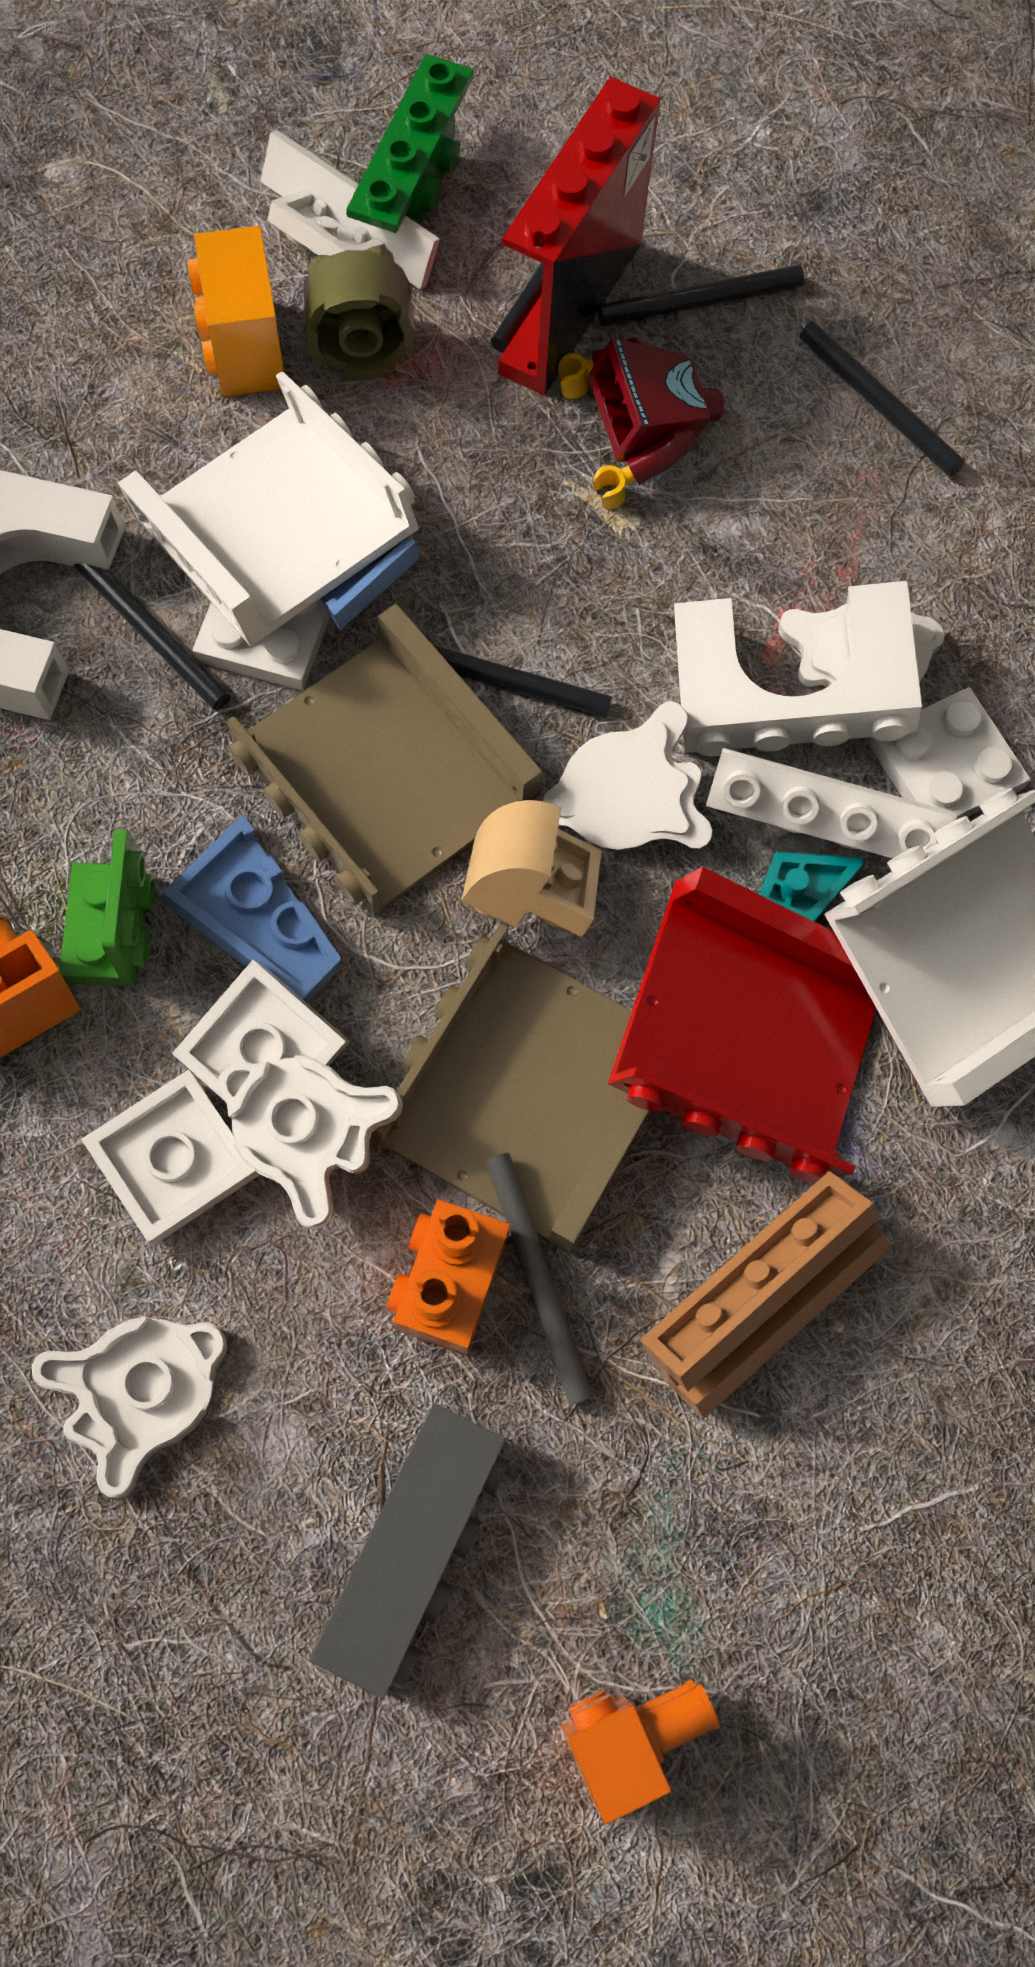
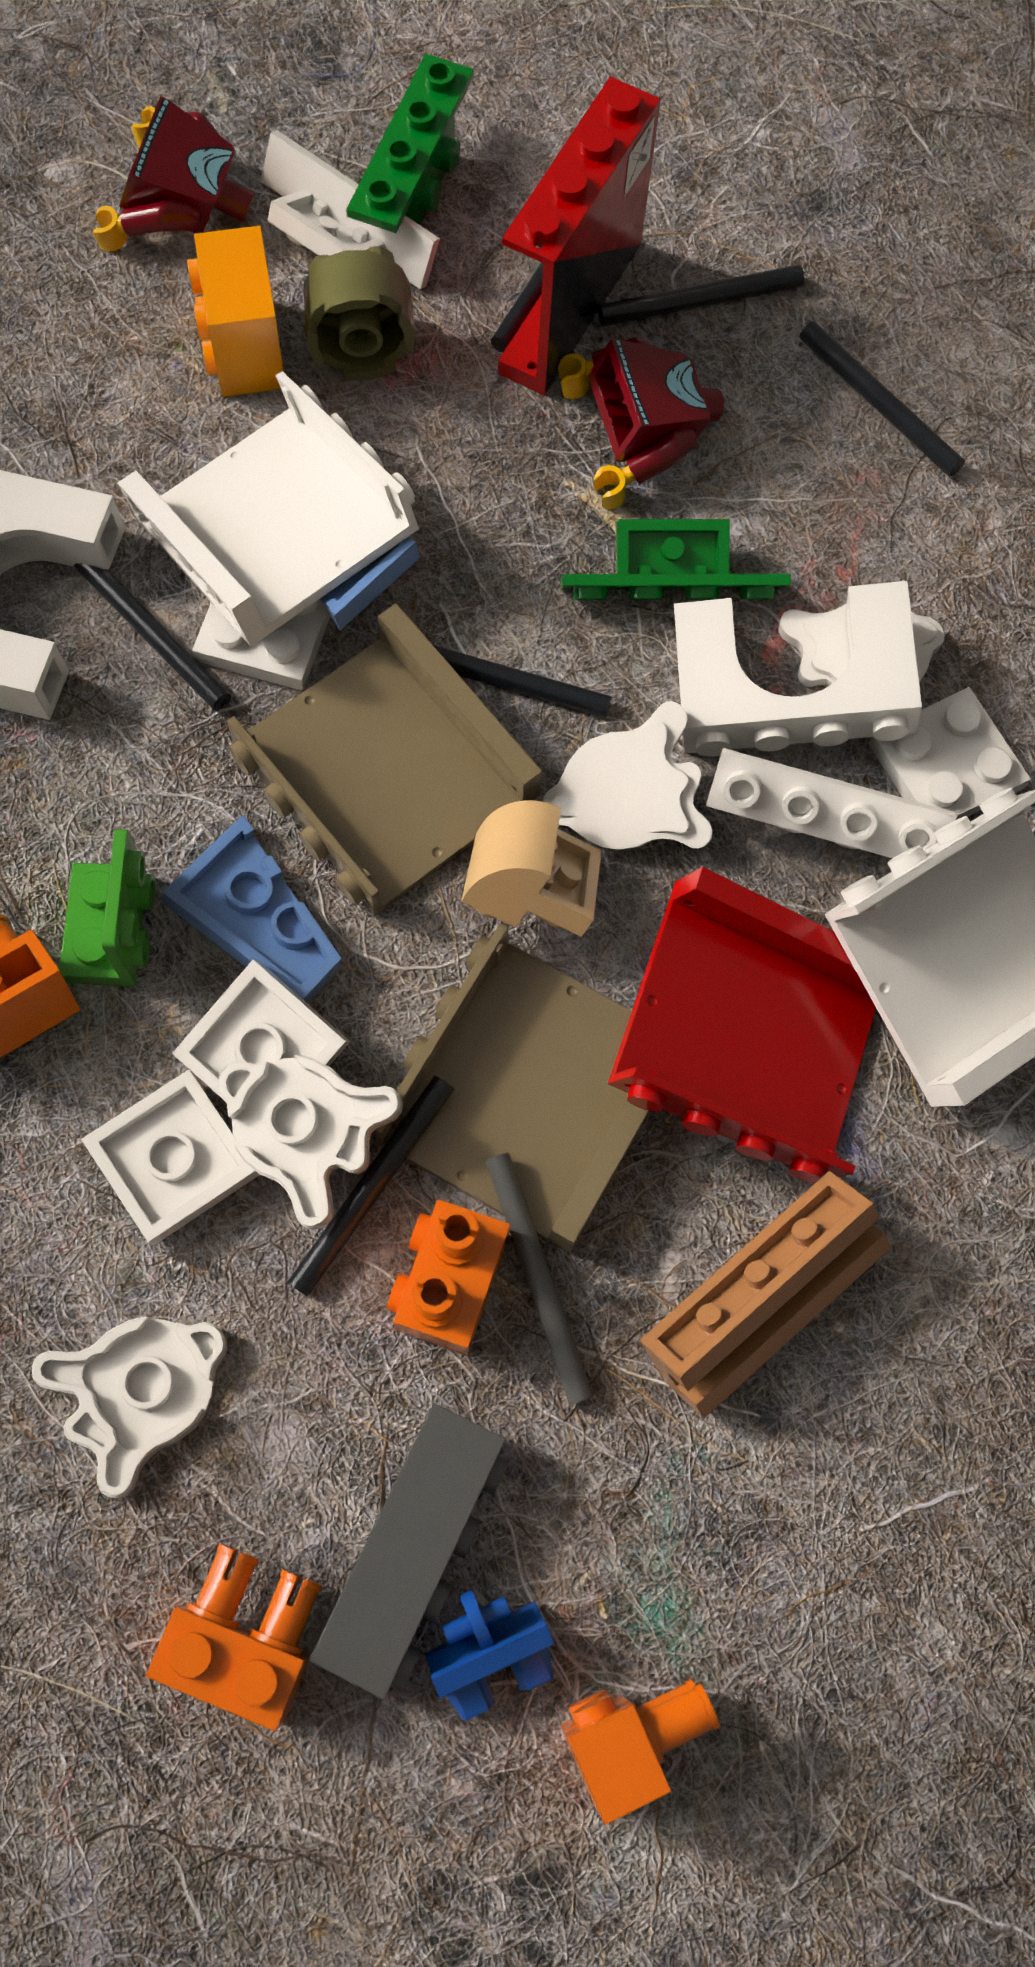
(173, 179): none -> dark red torso
(226, 1664): none -> orange brick
(370, 1186): none -> black bar
(485, 1643): none -> blue hips
(673, 556): none -> green bracket
(808, 881): teal piece -> none

